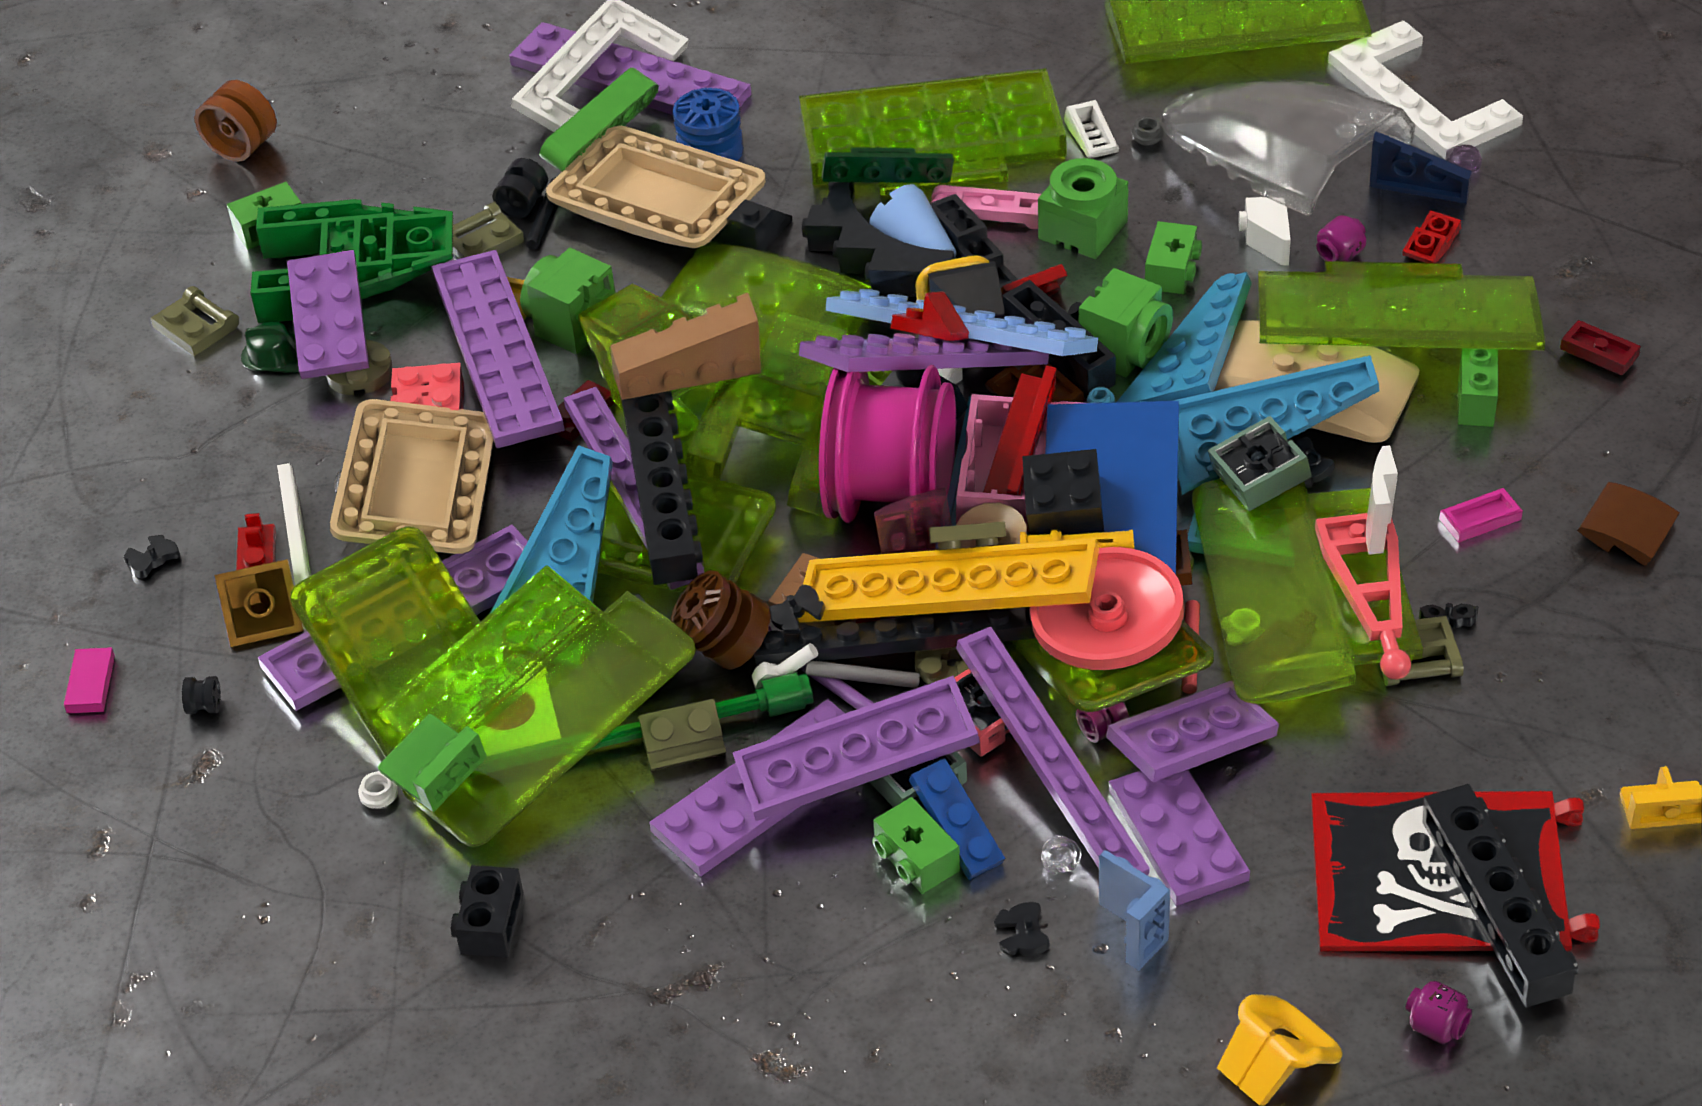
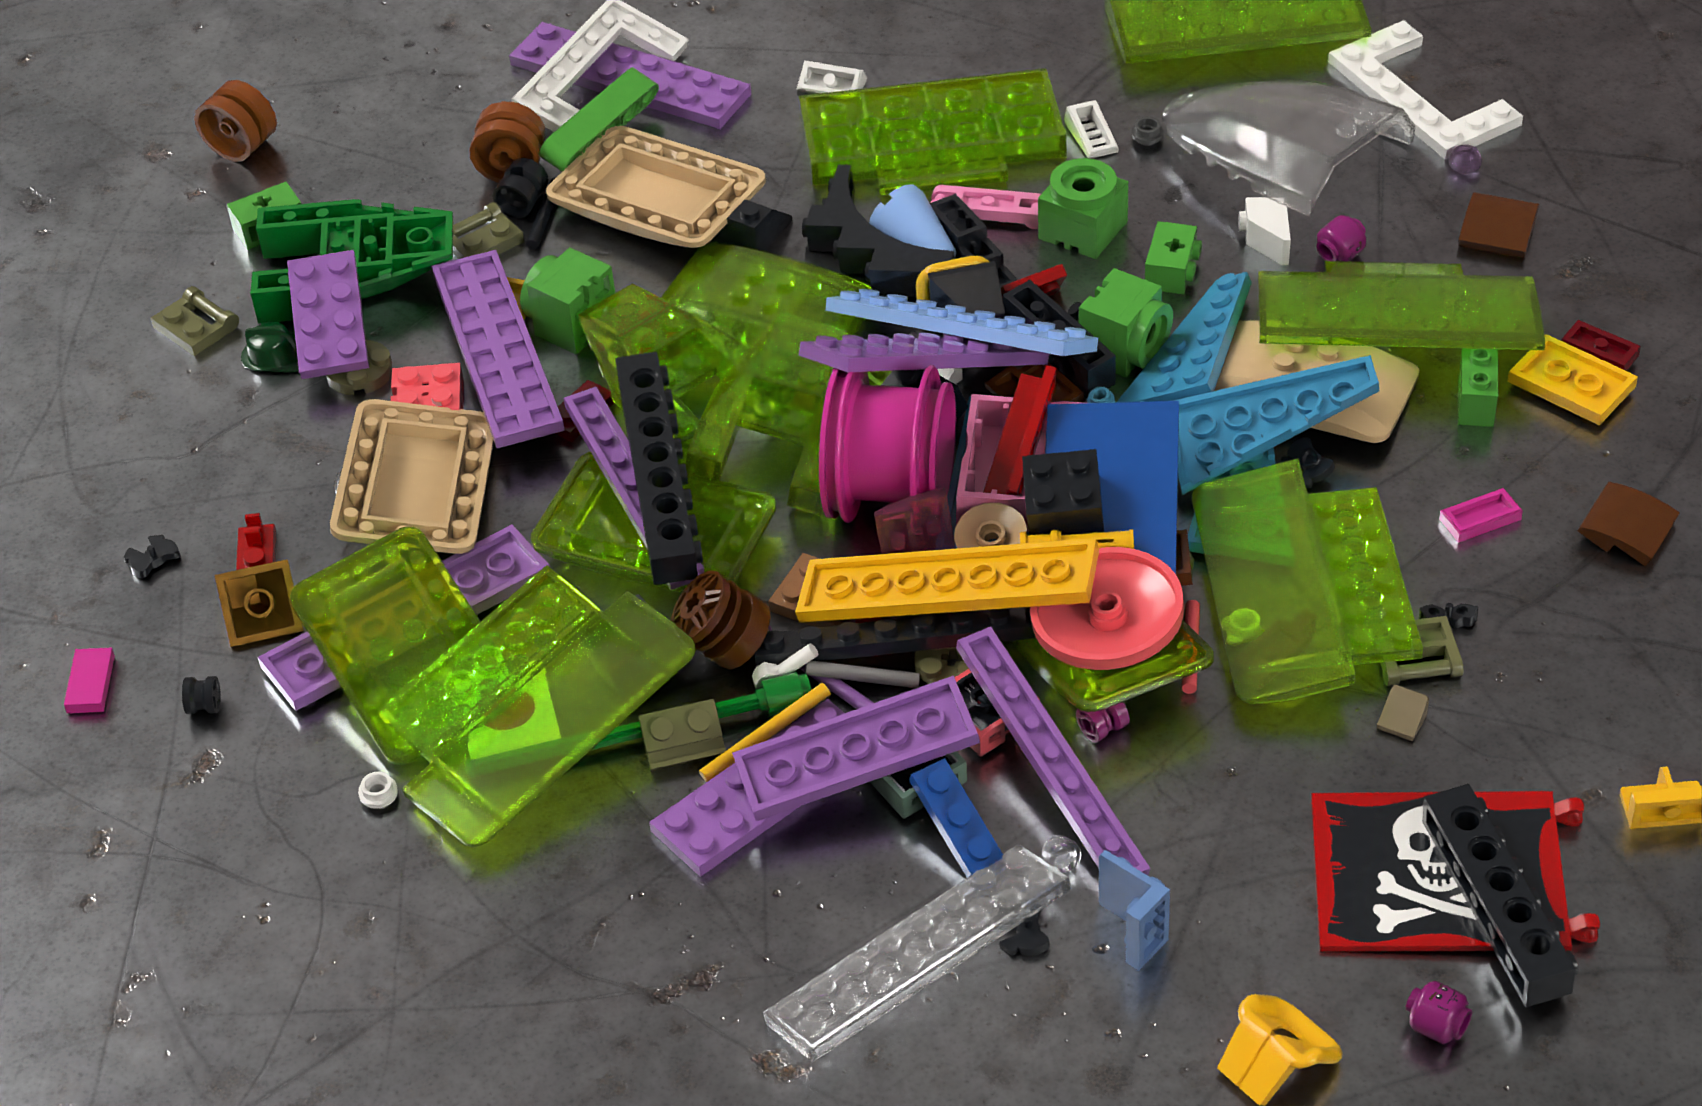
(294, 524): white tile -> none
(433, 761): bright green bracket -> none
(488, 911): black brick -> none
(503, 135): none -> dark orange wheel
(569, 528): dark azure wing -> none
(690, 352): medium nougat wedge -> none
(709, 122): blue wheel -> none
(767, 730): none -> yellow bar
(785, 614): black piece -> none
(827, 78): none -> white slope
(887, 166): dark green bracket -> none
(915, 952): none -> clear plate
(916, 845): bright green brick -> none
(935, 320): red slope -> none
(951, 536): olive plate -> none
(1179, 834): medium lavender plate -> none
(1191, 731): medium lavender plate -> none
(1259, 463): piece -> none
(1347, 536): coral plate -> none
(1381, 500): white slope -> none
(1403, 712): none -> dark tan slope
(1416, 172): dark blue wing -> none
(1432, 238): red slope -> none
(1498, 225): none -> reddish brown slope
(1573, 380): none -> yellow plate

